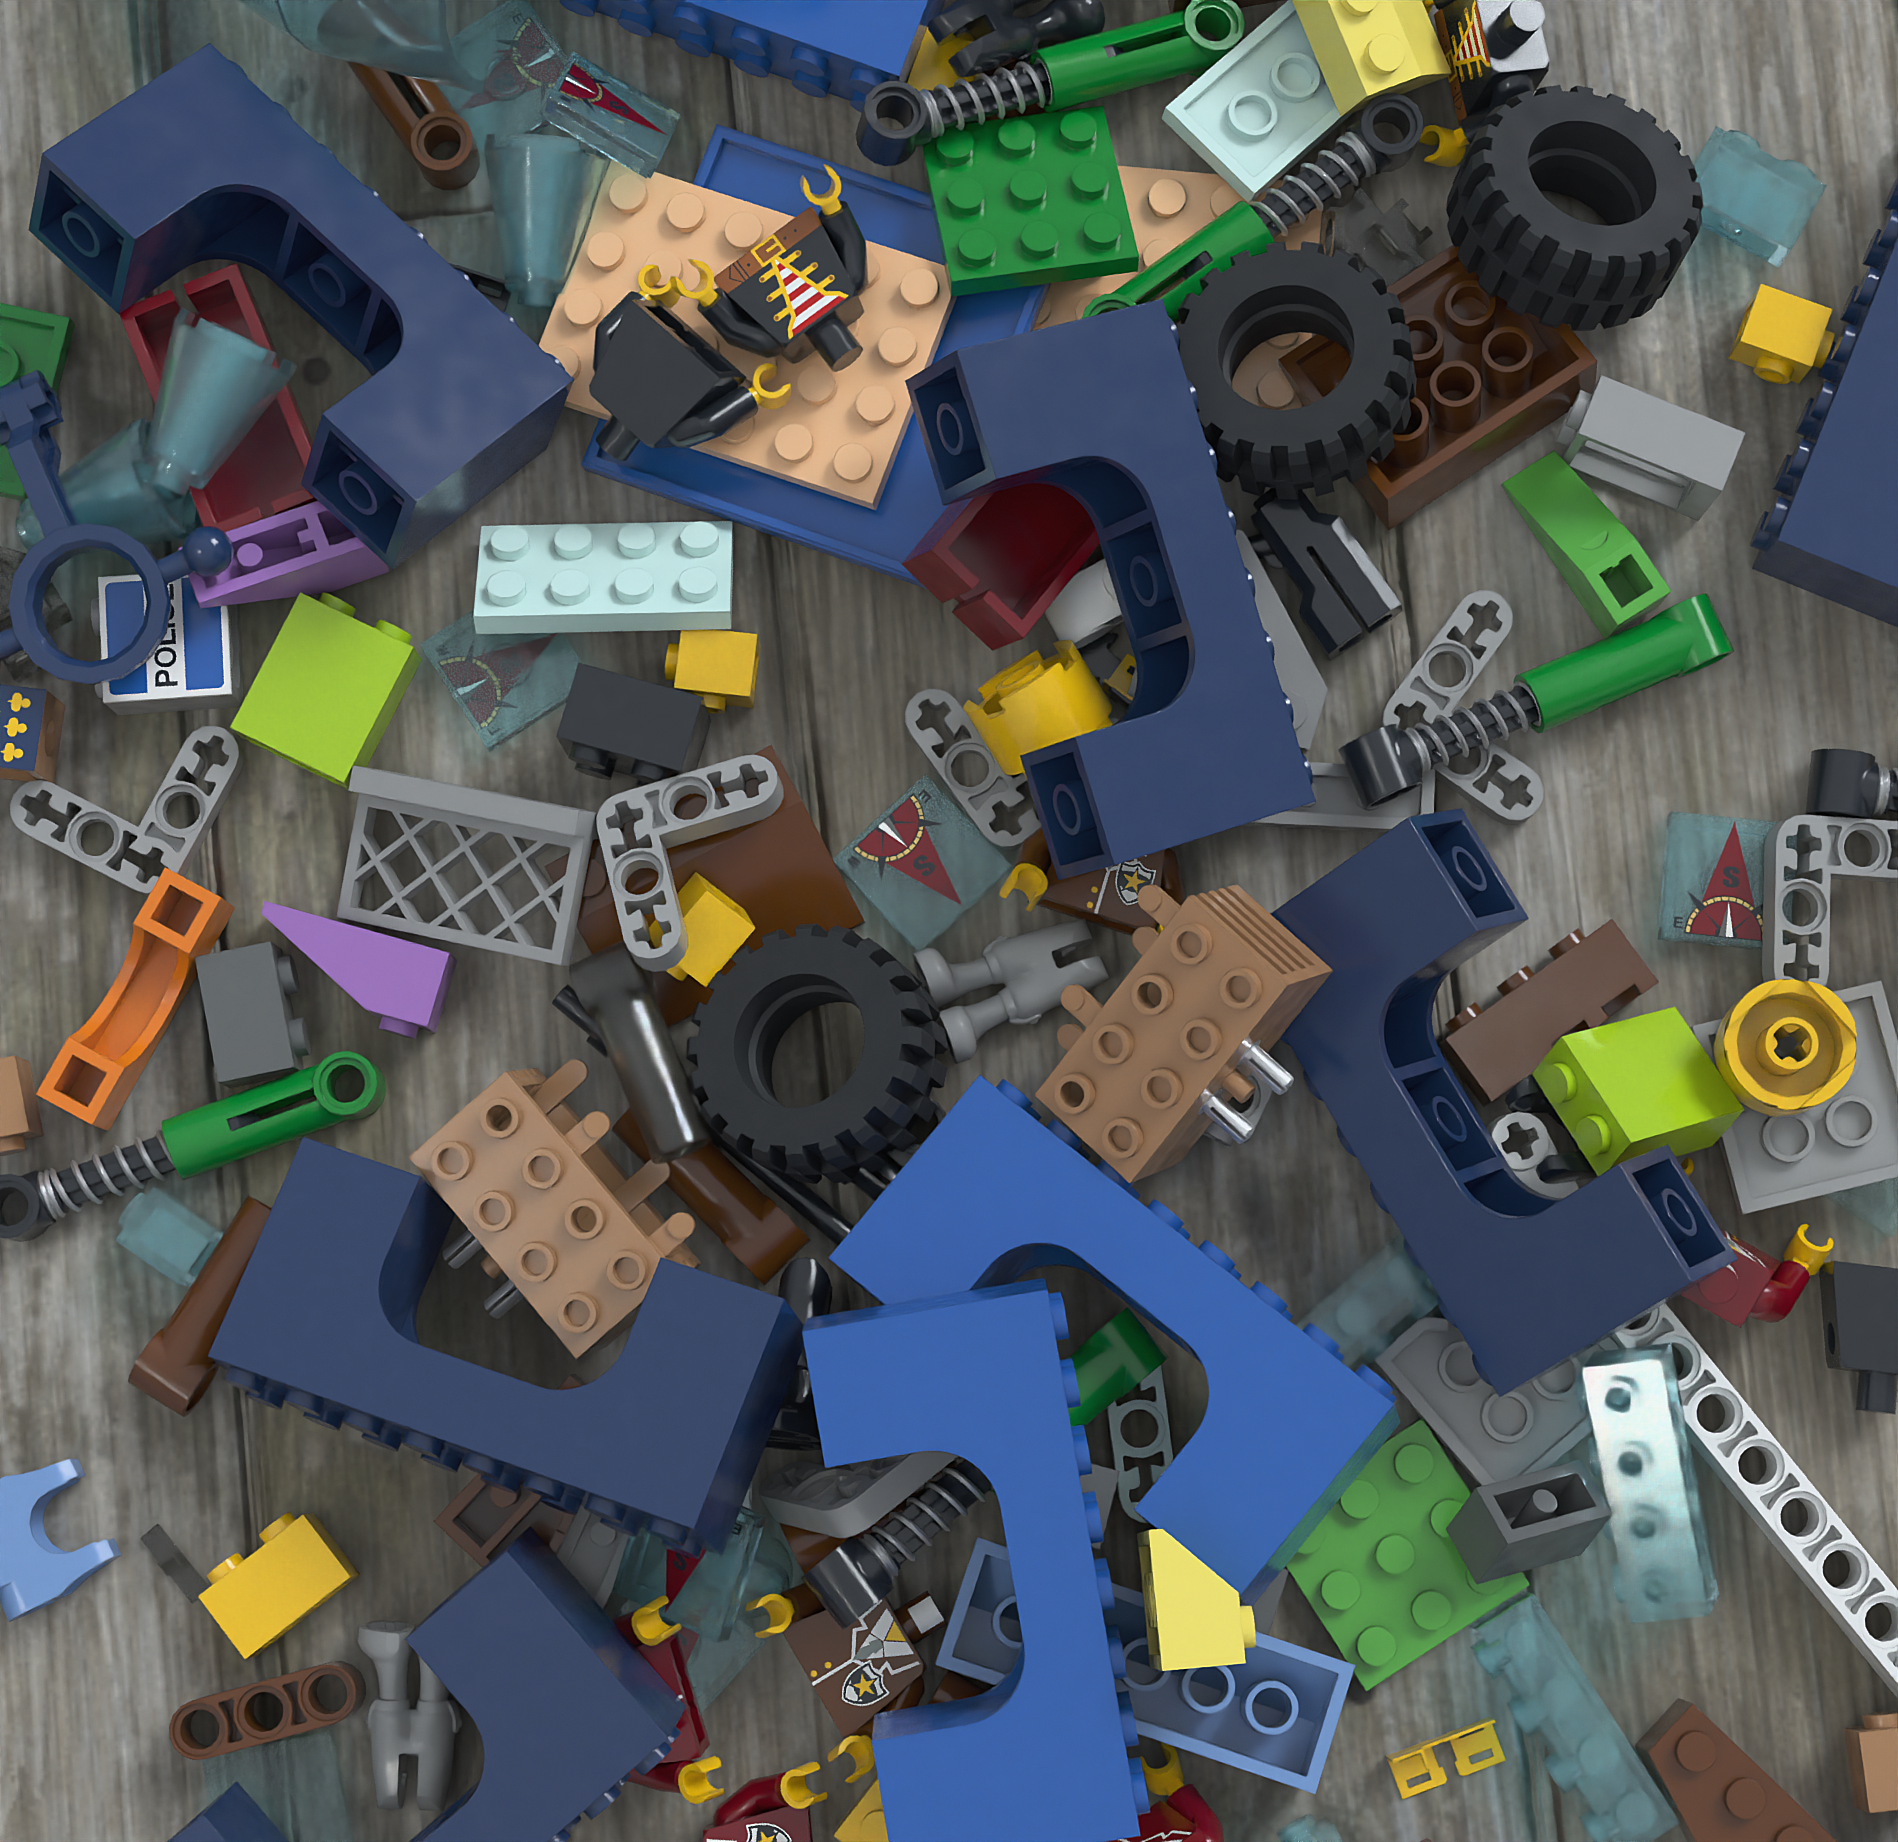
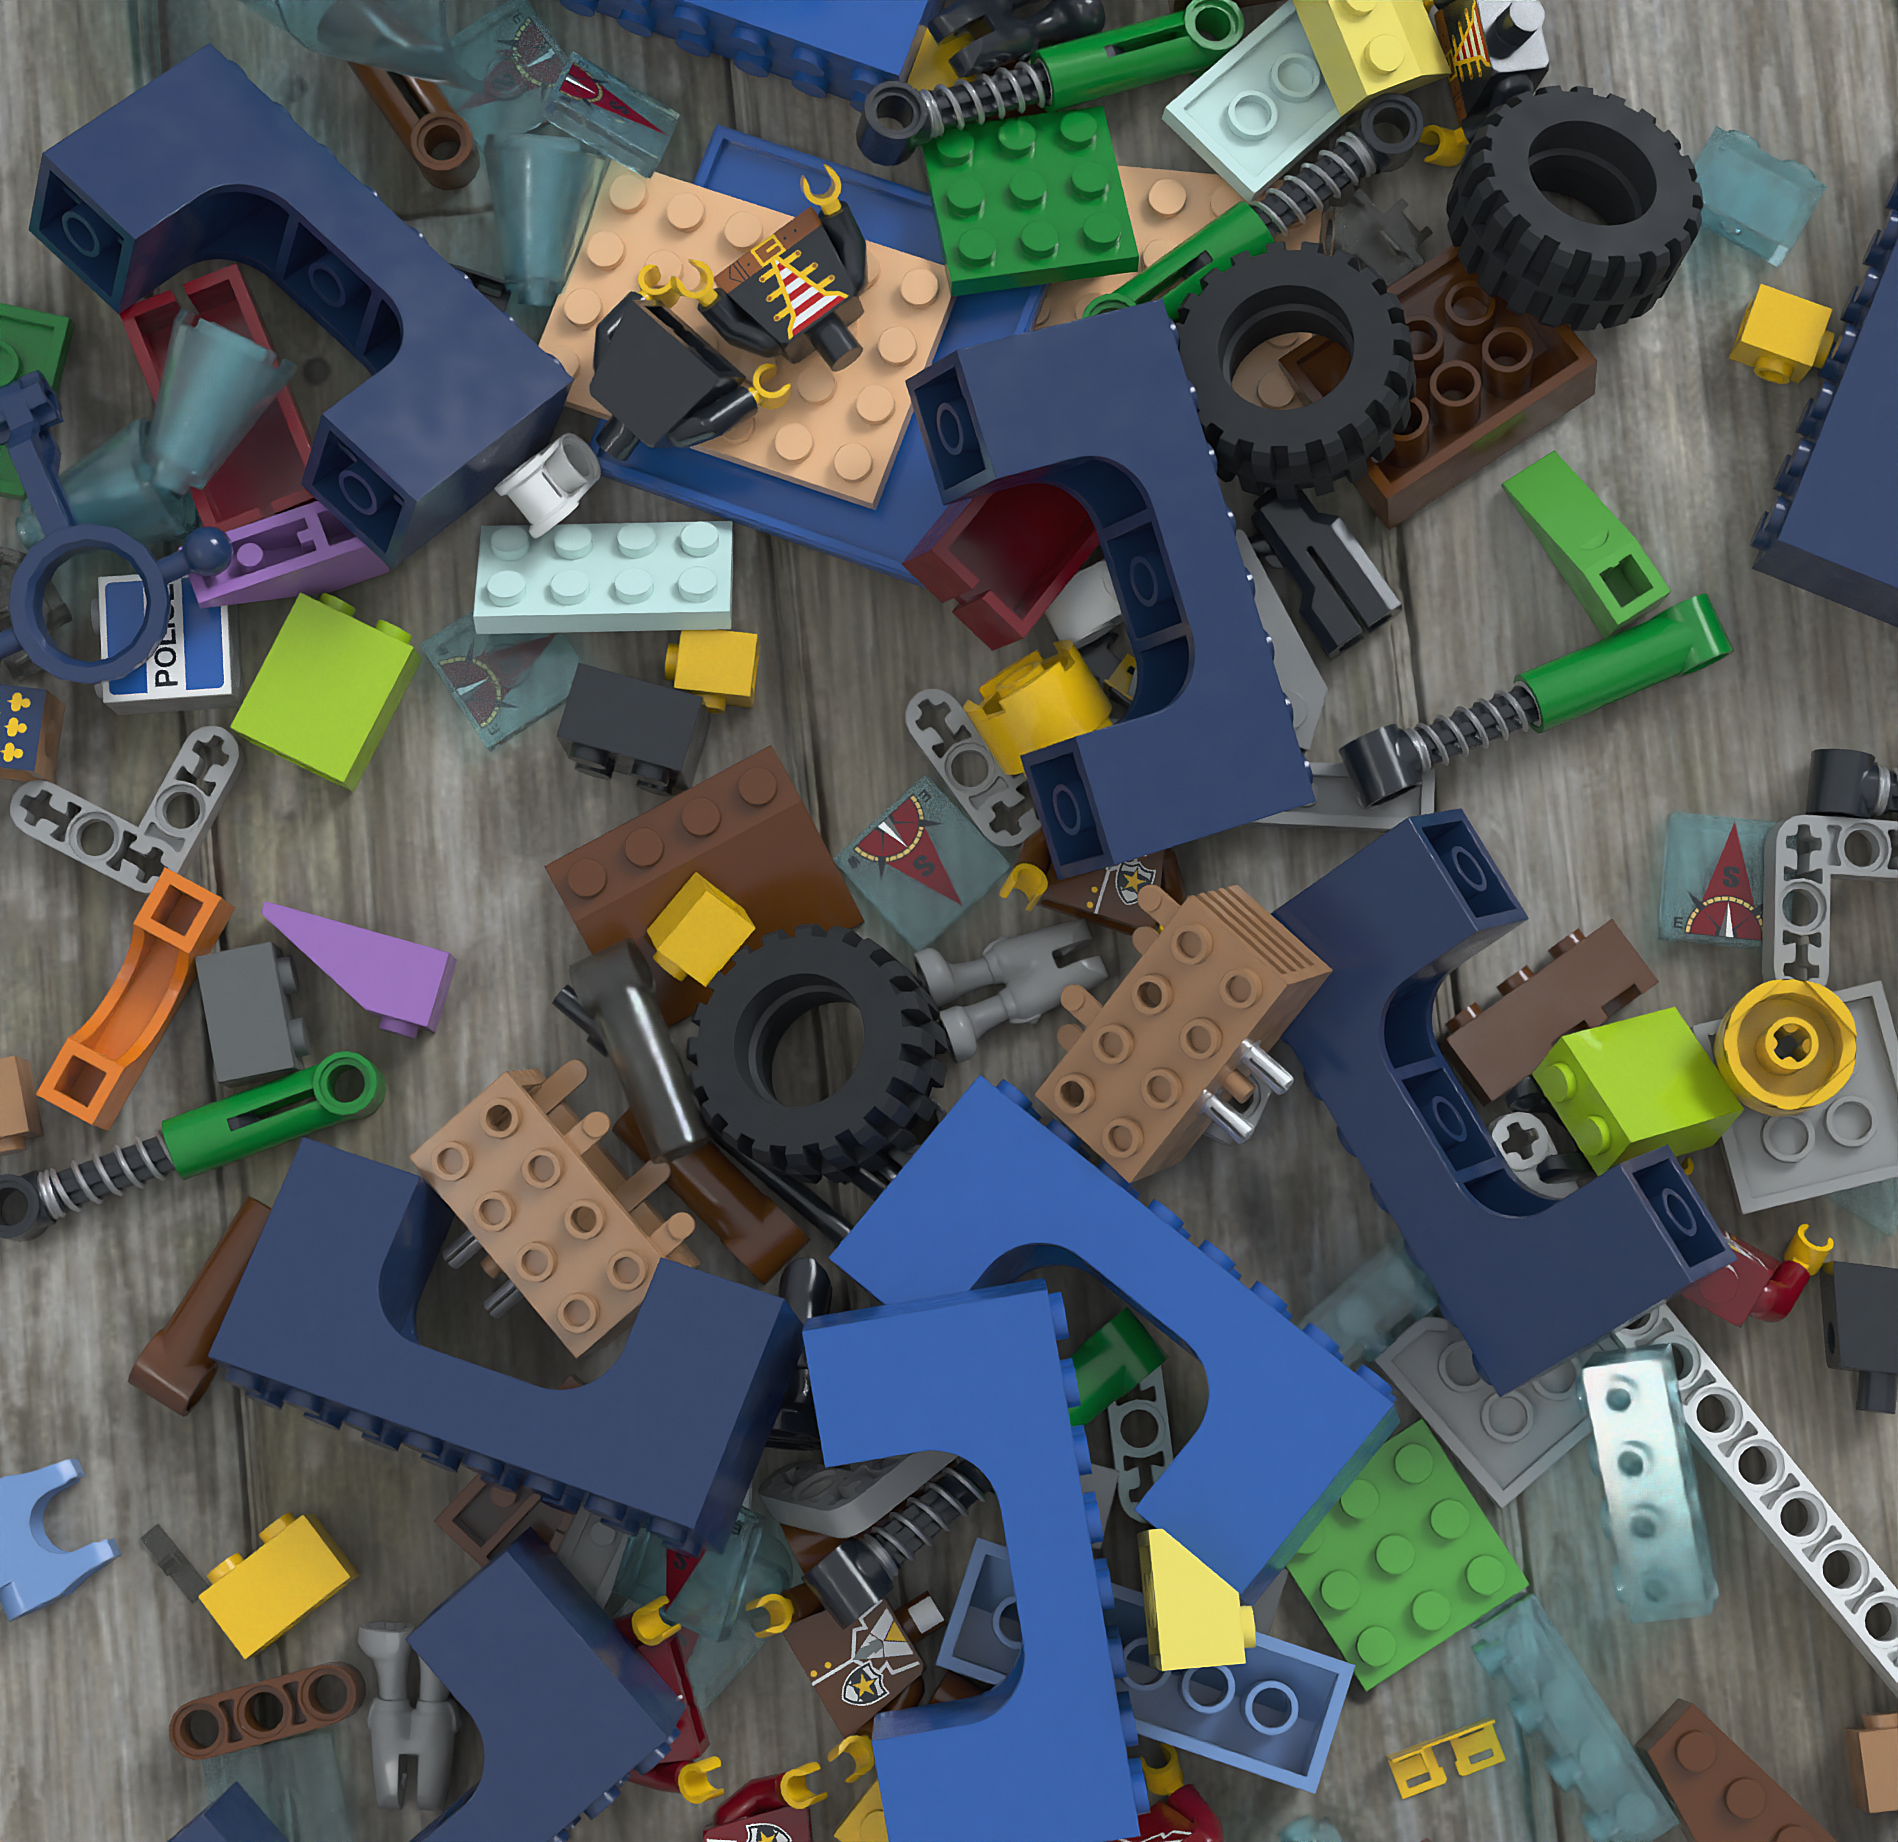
(168, 1235): clear light blue brick -> none
(477, 809): light grey fence -> none
(552, 482): none -> white piece
(659, 829): light grey beam -> none
(1433, 700): light grey beam -> none
(1528, 1521): dark grey brick -> none
(1649, 447): light grey window -> none

